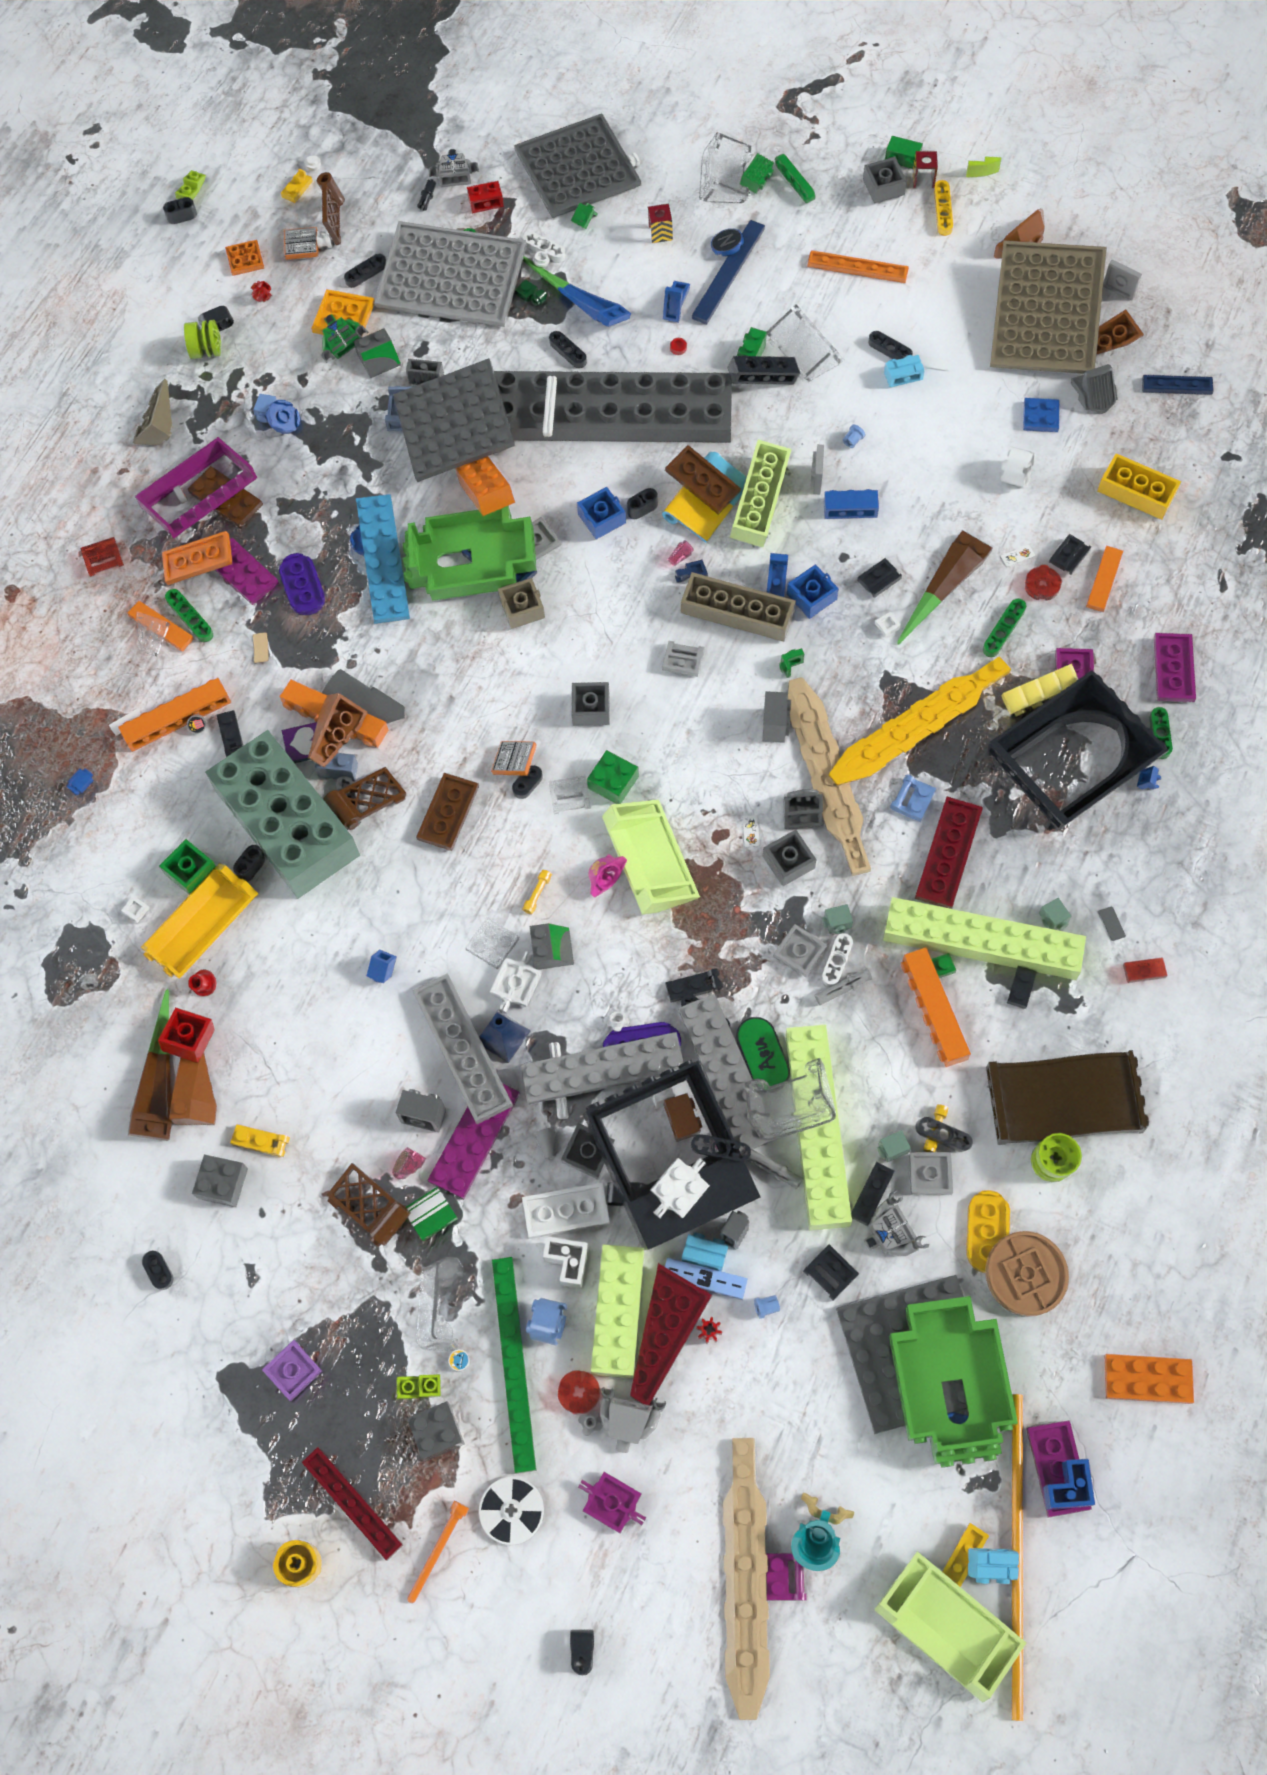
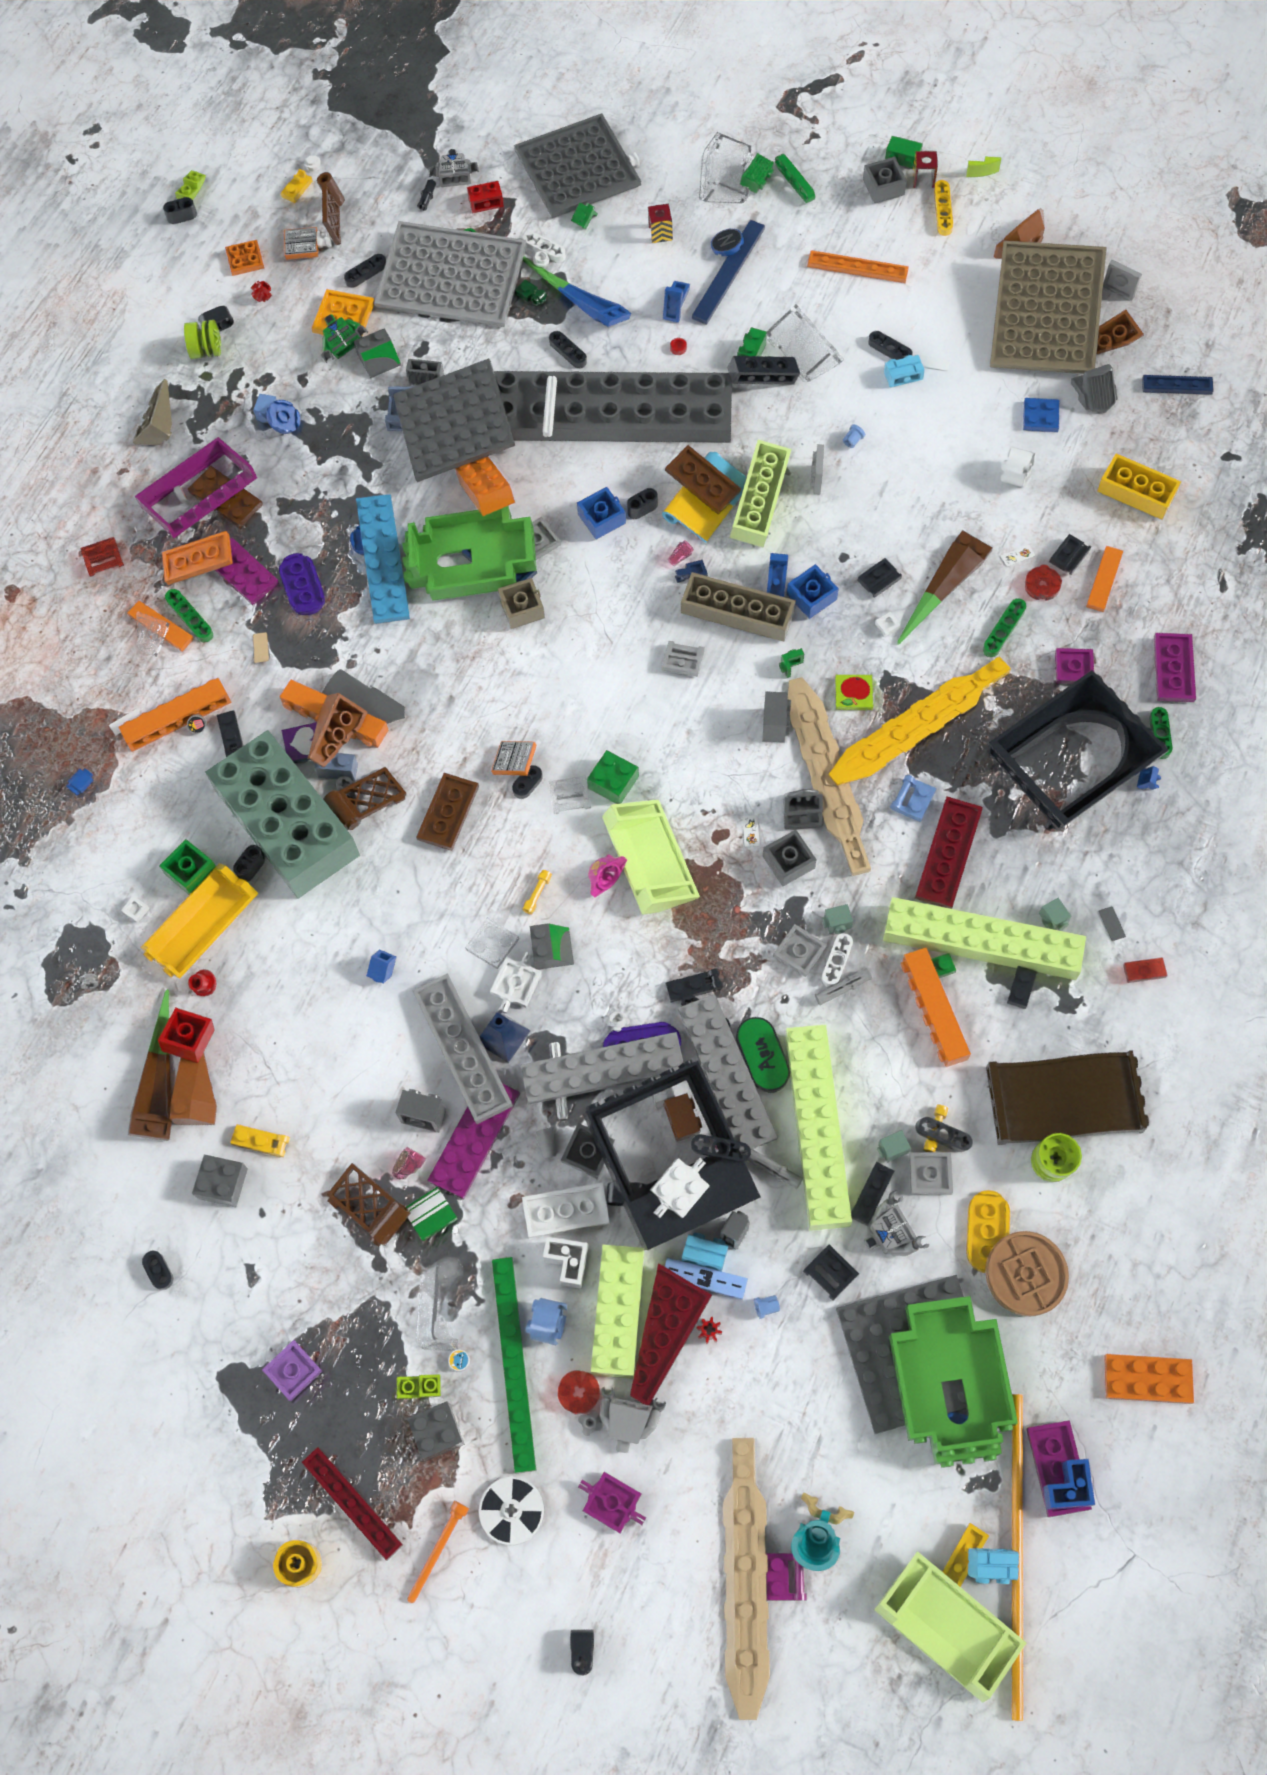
(590, 703): dark grey brick -> none
(790, 1105): clear windscreen -> none
(851, 504): blue brick -> none
(854, 692): none -> tile
(1038, 690): light yellow brick -> none

